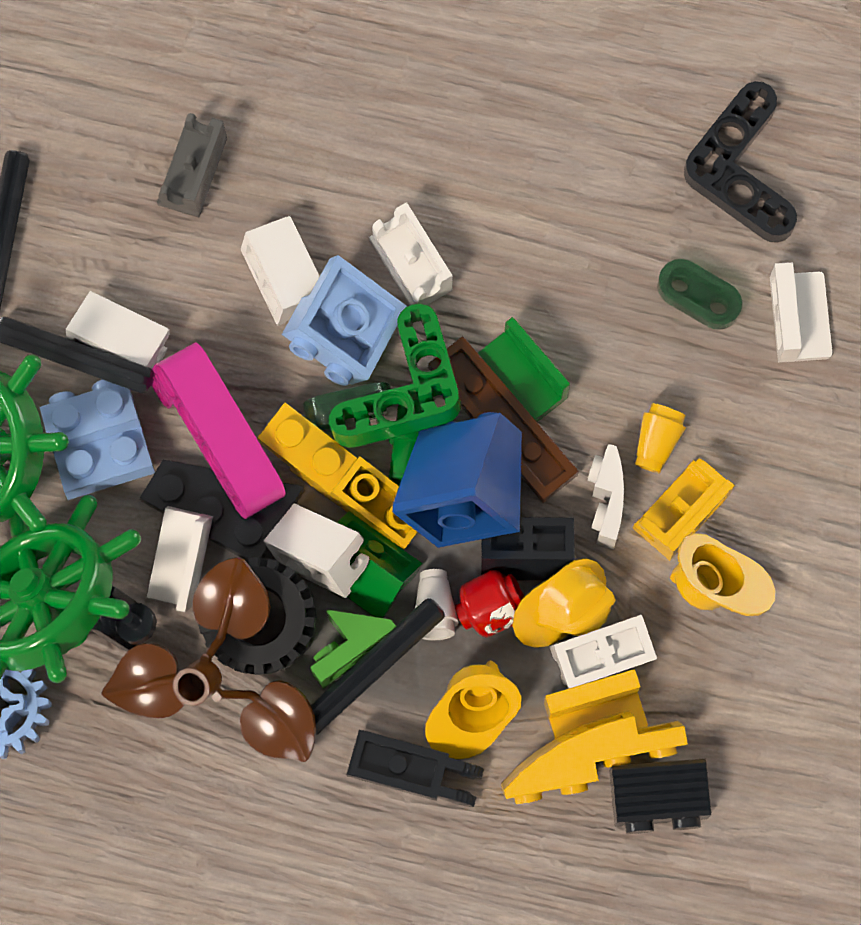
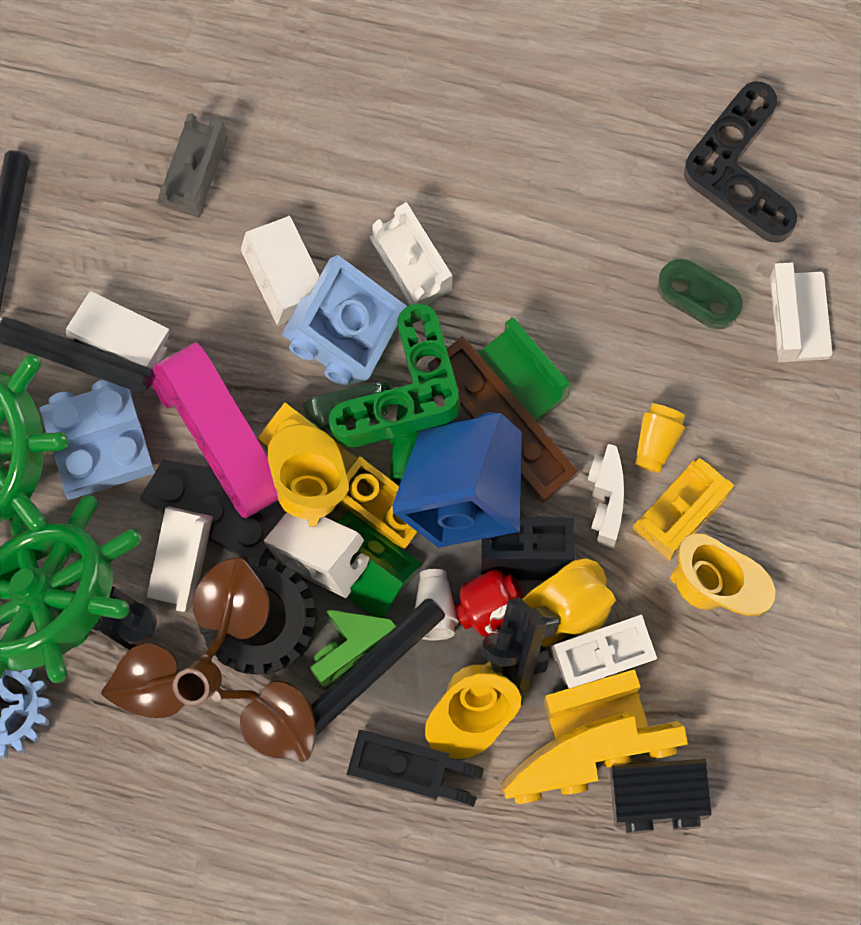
(307, 472): none -> yellow piece
(518, 645): none -> black hips

